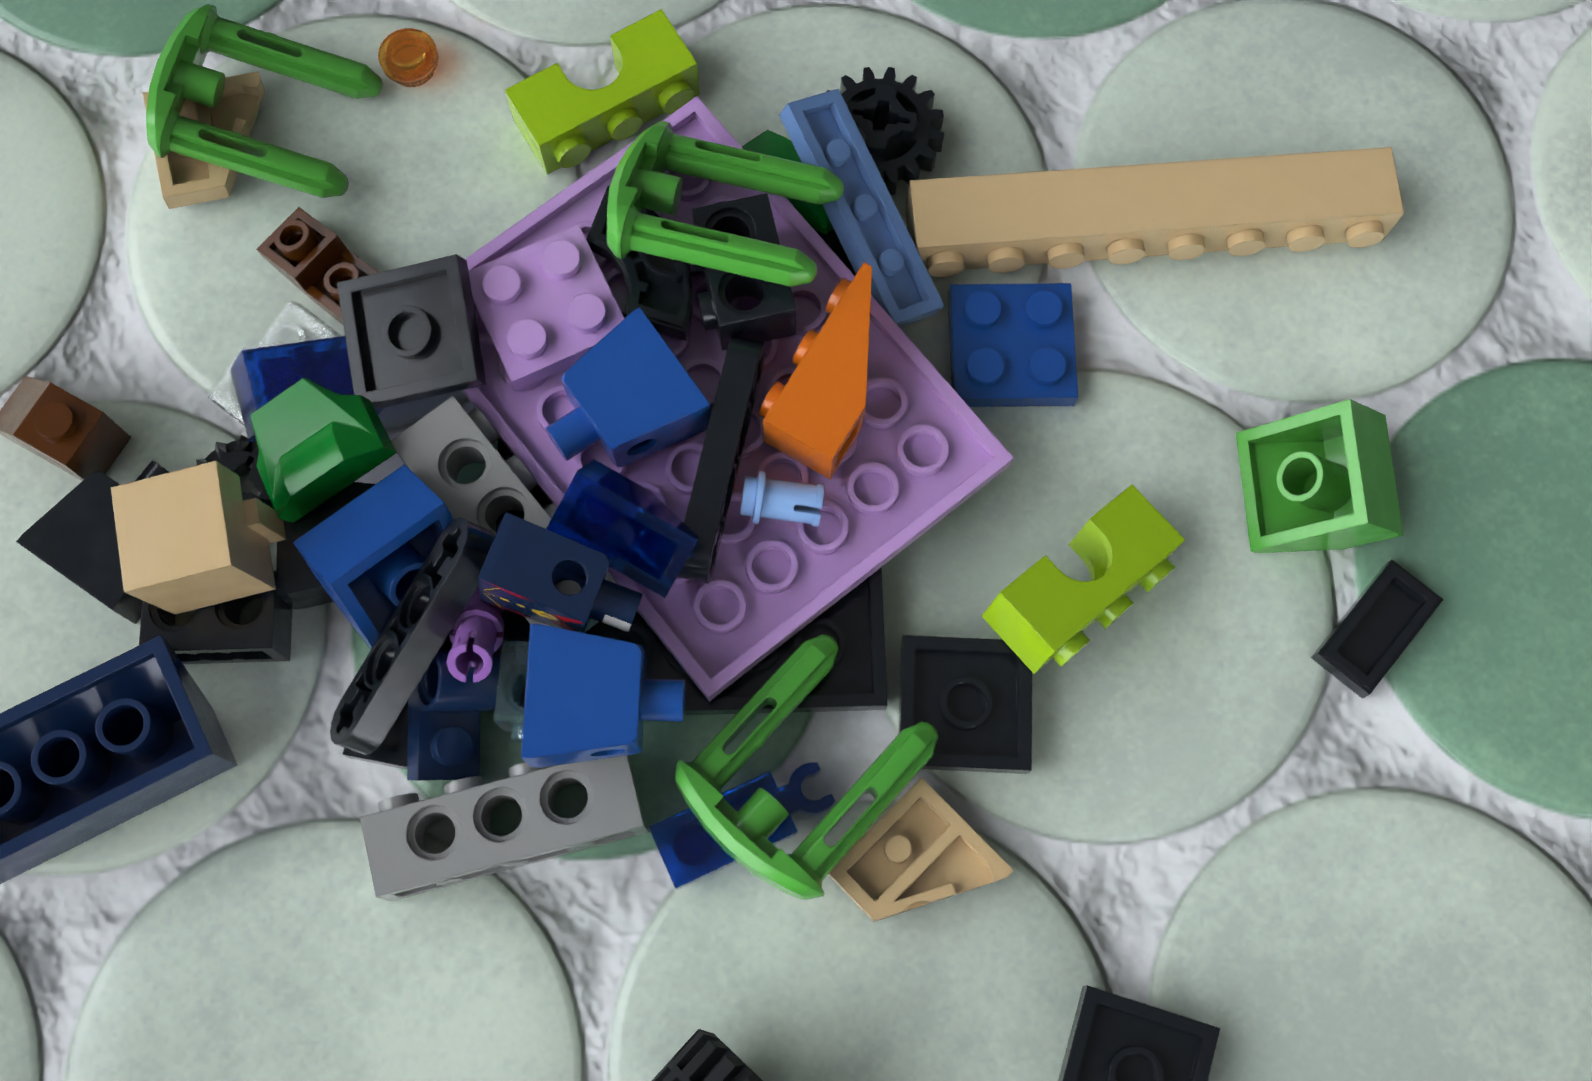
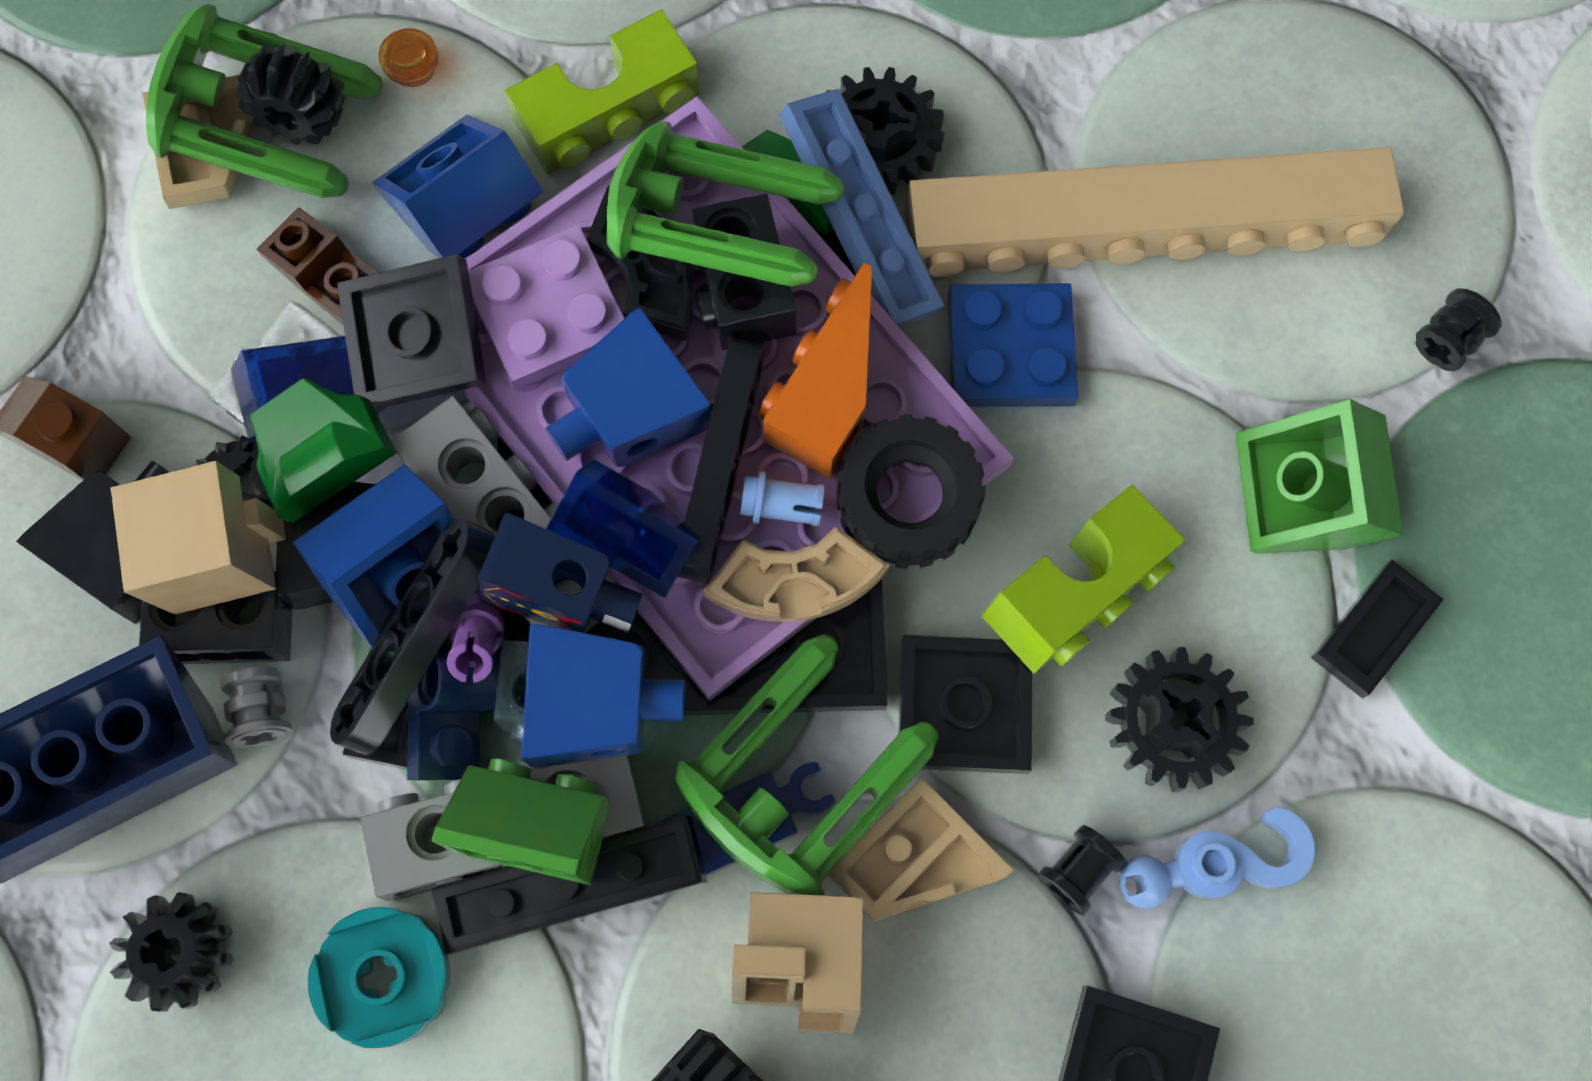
(150, 937): none -> black gear
(254, 707): none -> light grey bush
(290, 94): none -> black gear
(347, 956): none -> teal plate
(460, 187): none -> blue slope
(520, 901): none -> black tile
(525, 822): none -> bright green slope
(795, 583): none -> tan tile
(803, 956): none -> tan plate
(919, 442): none -> black tyre
(1082, 869): none -> black bush
(1196, 737): none -> black gear
(1215, 864): none -> light blue piece
(1456, 330): none -> black bush

